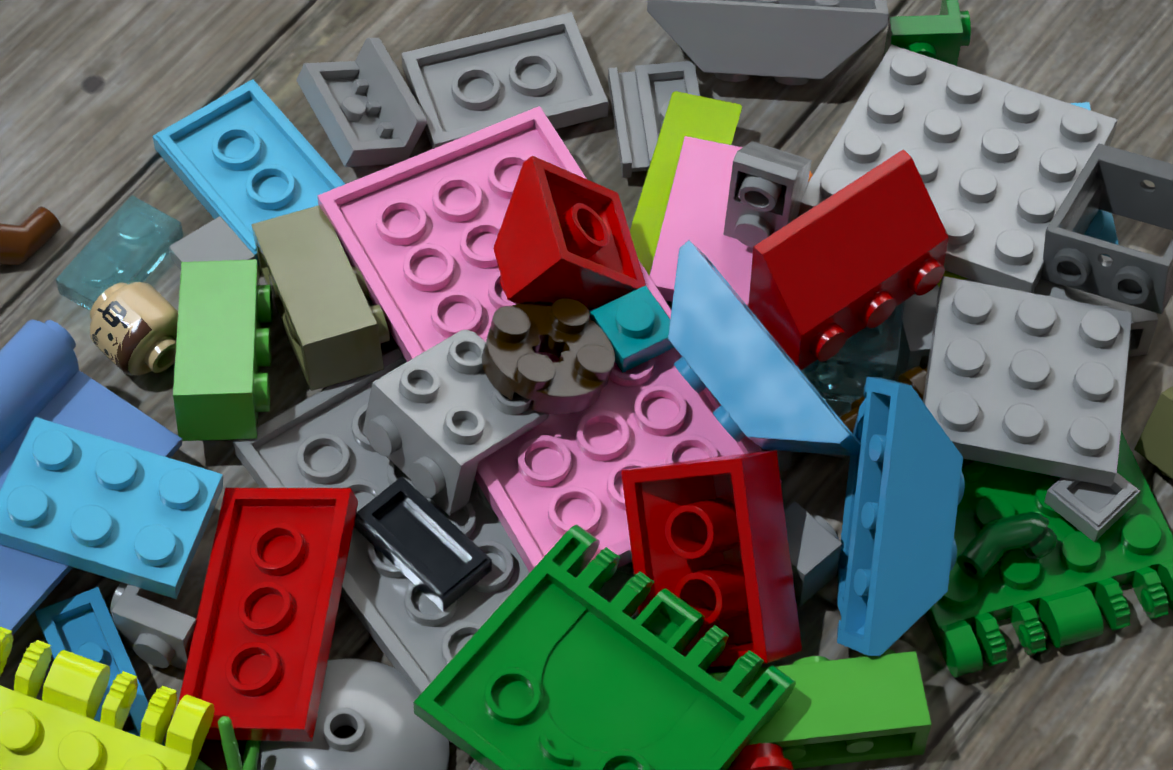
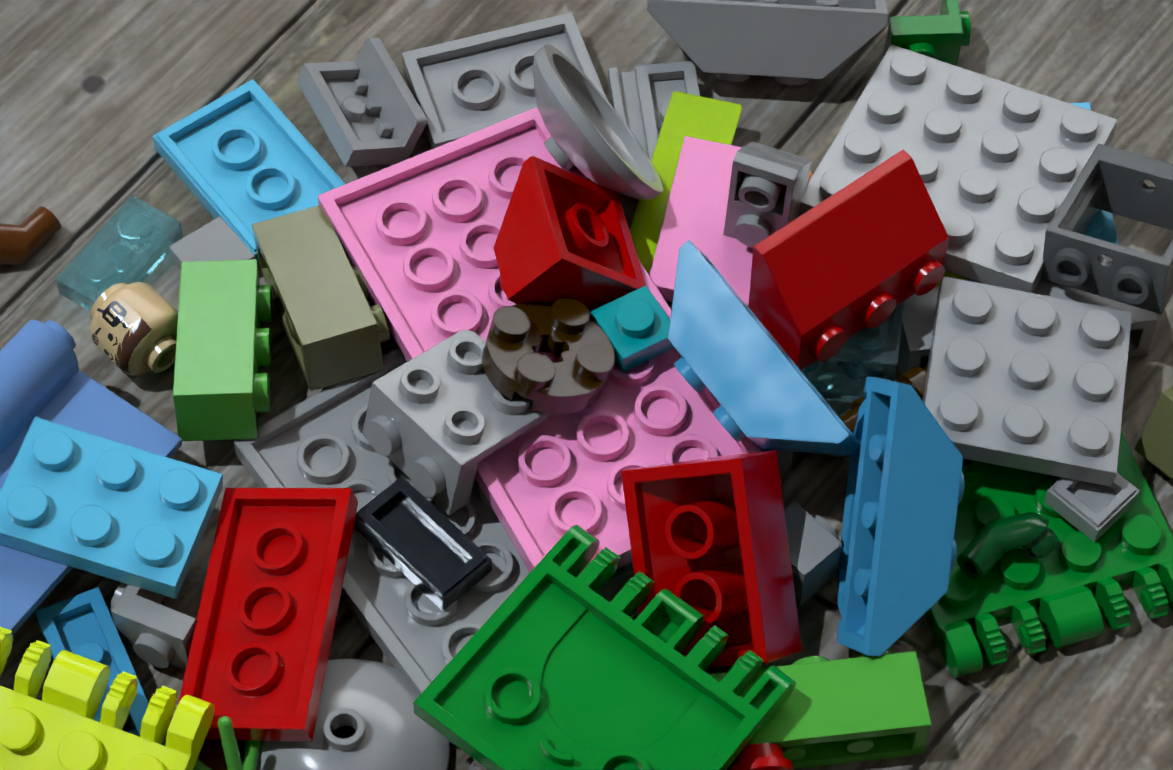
(588, 129): none -> light grey dish

